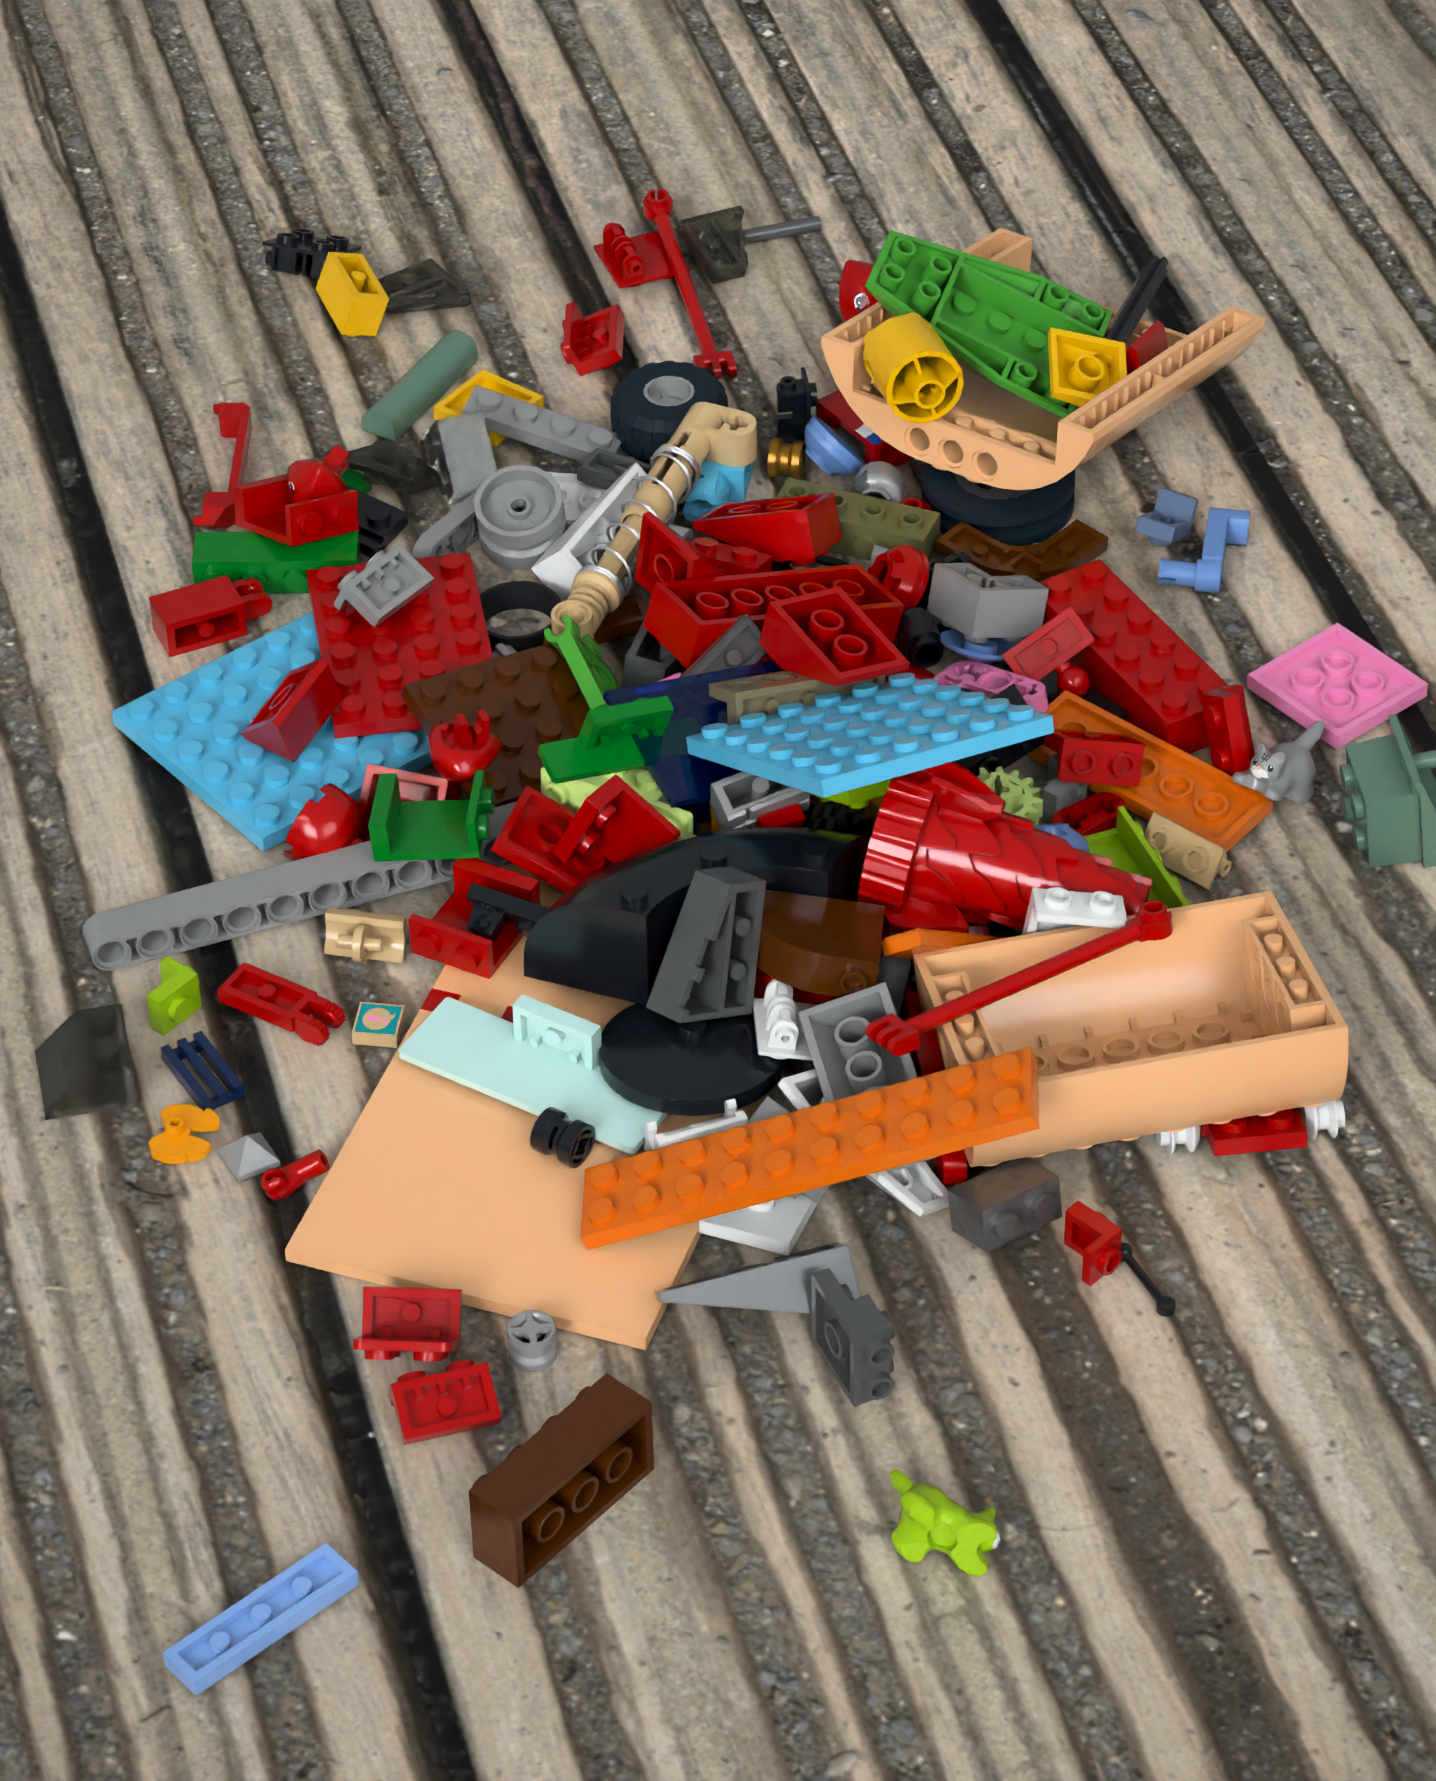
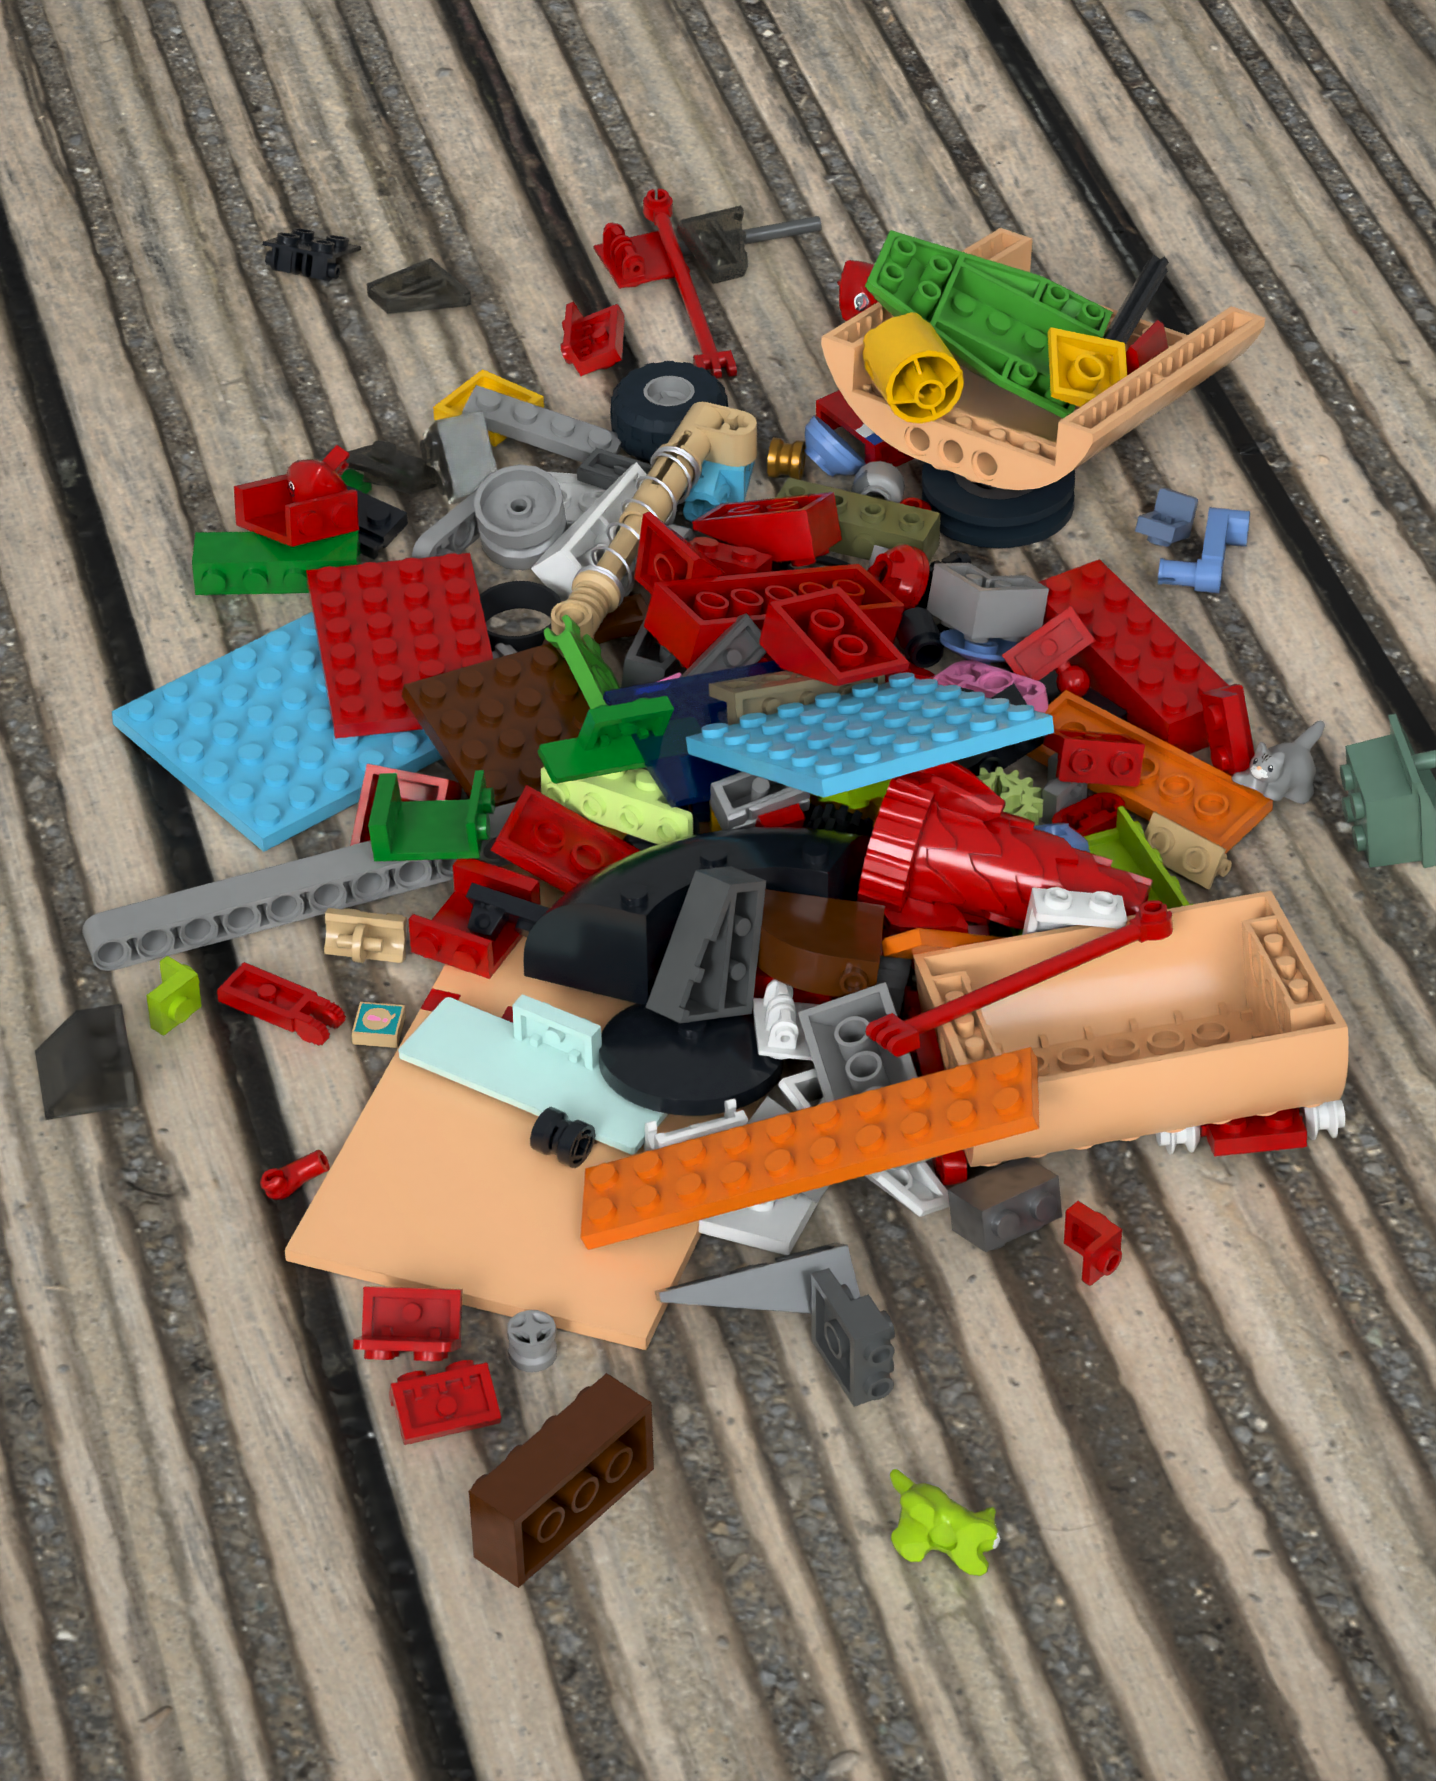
(176, 1142): light orange piece -> none
(189, 1050): dark blue tile -> none
(206, 613): red hinge -> none
(219, 507): red piece -> none
(249, 1156): light grey slope -> none
(260, 1619): light blue plate -> none
(295, 710): red slope -> none
(326, 825): red cylinder -> none
(352, 294): yellow brick -> none
(384, 585): light grey bracket -> none
(421, 386): sand green brick -> none
(463, 747): red piece -> none
(615, 824): red bracket -> none
(794, 397): black hinge -> none
(1063, 552): reddish brown plate -> none
(1165, 1305): black hinge -> none
(1337, 682): bright pink plate -> none

